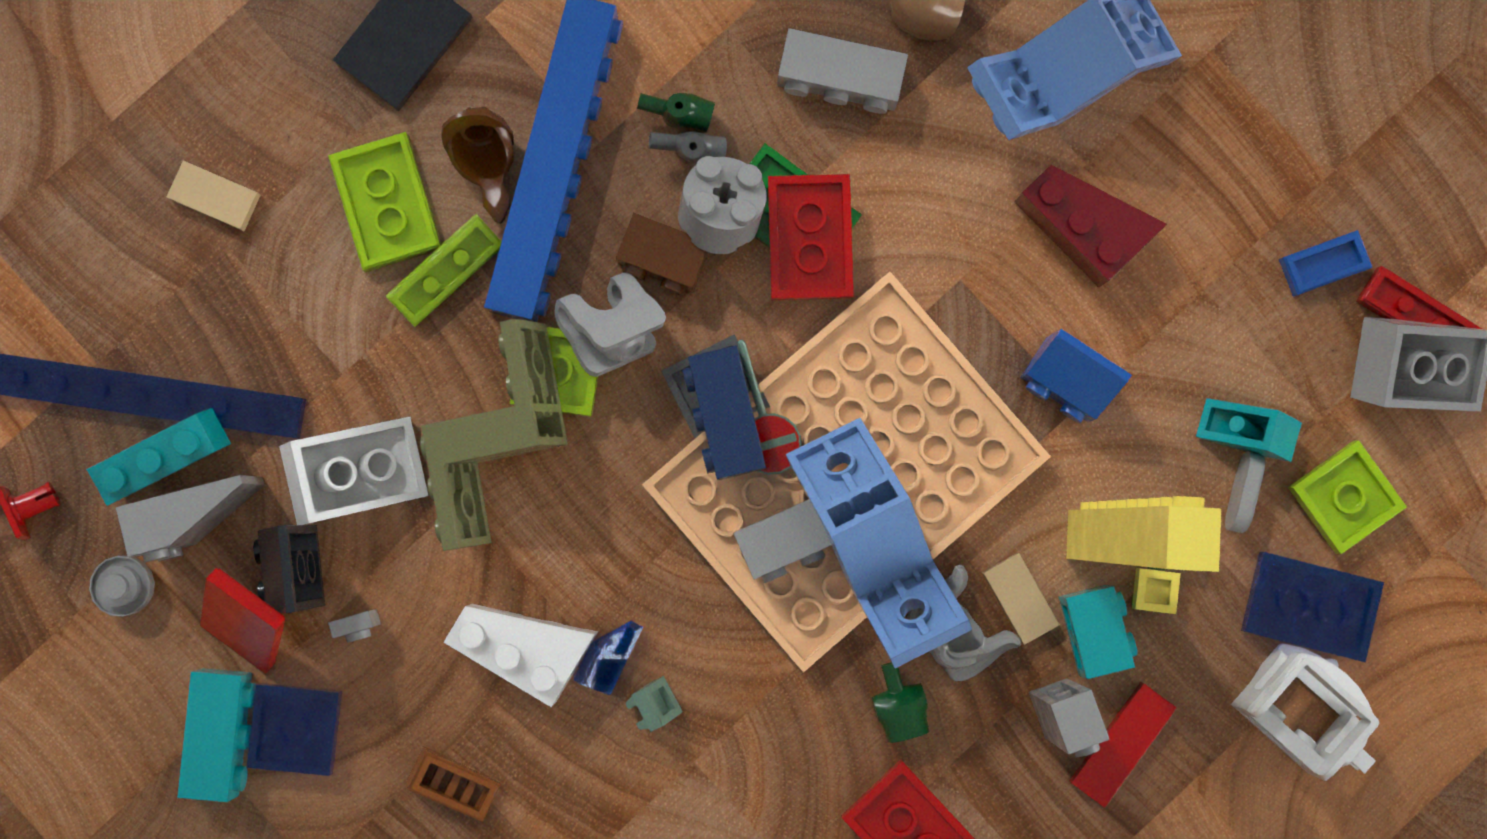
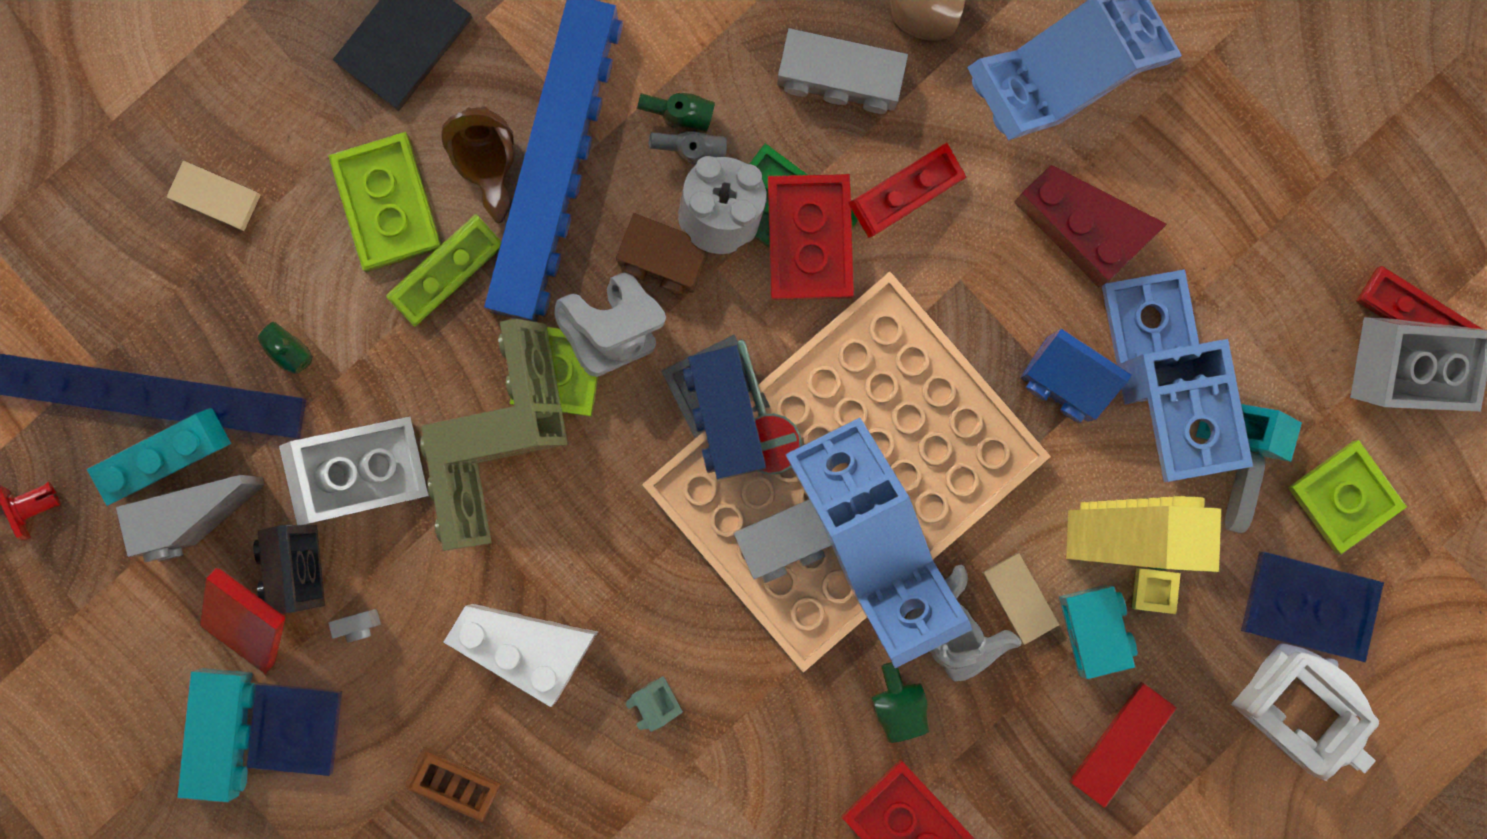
(121, 586): light grey plate -> none
(284, 348): none -> dark green piece
(607, 658): clear blue tile -> none
(907, 190): none -> red tile
(1069, 717): light grey brick -> none
(1177, 376): none -> medium blue bracket
(1325, 263): blue tile -> none

